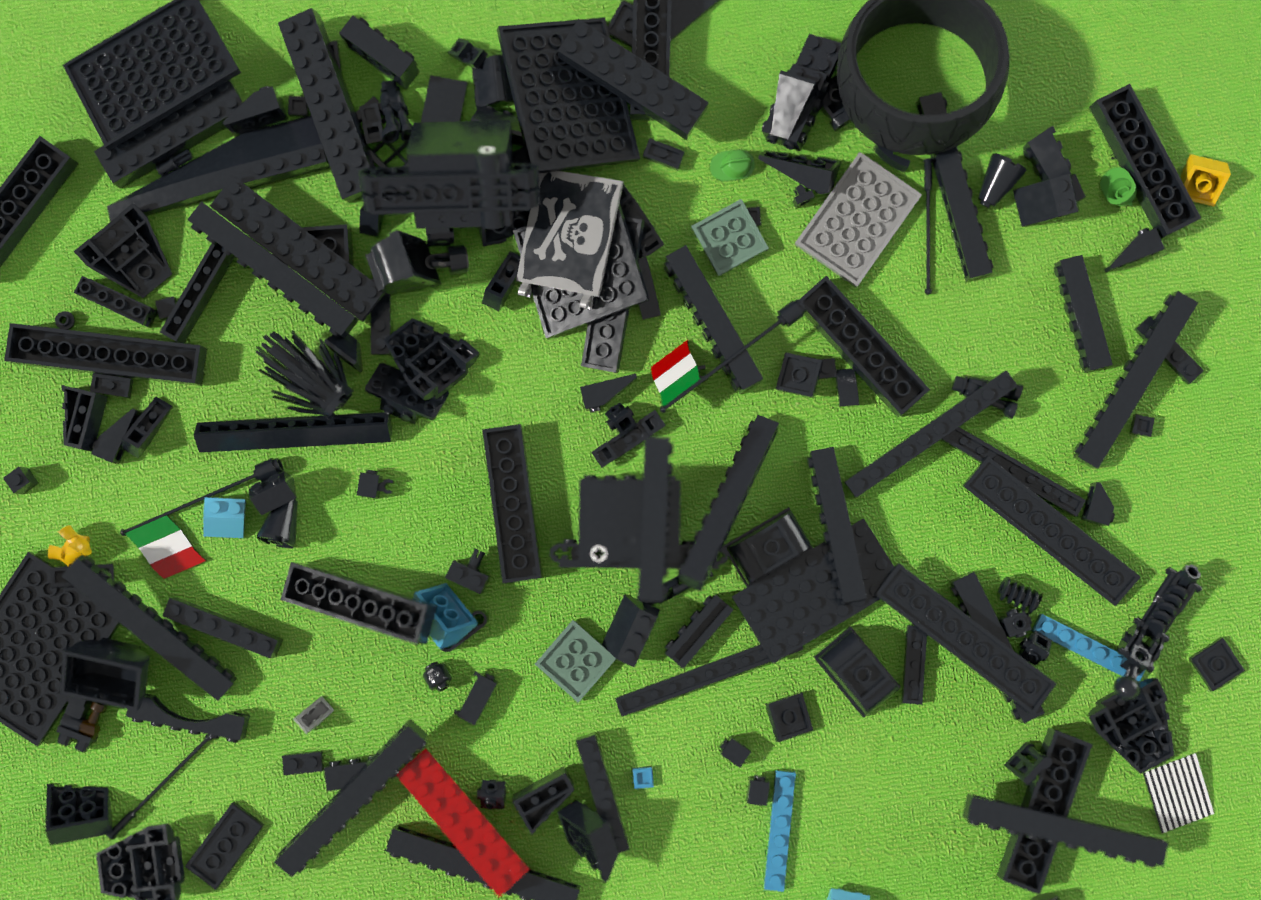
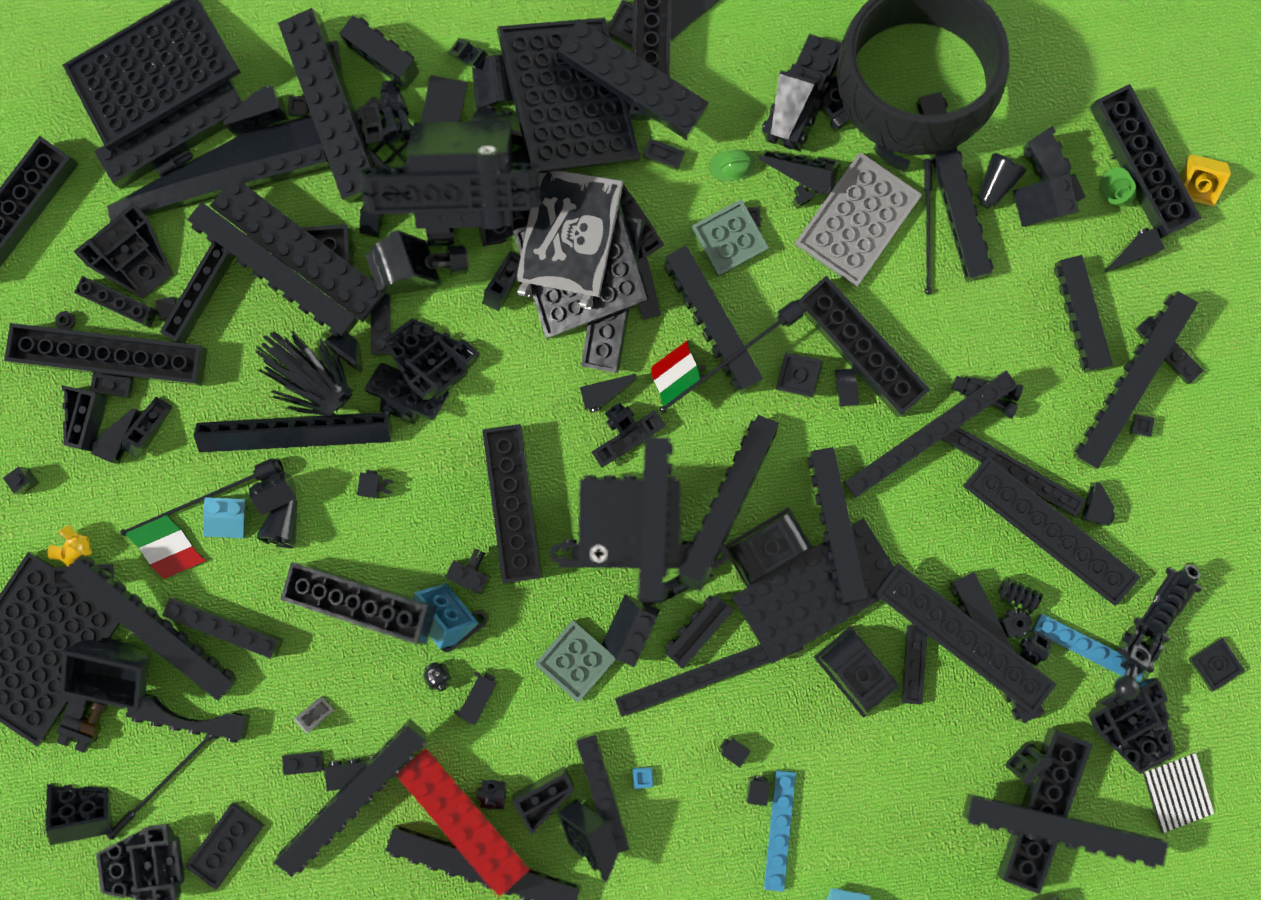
(789, 717): black hinge -> none
(828, 369): black plate -> none

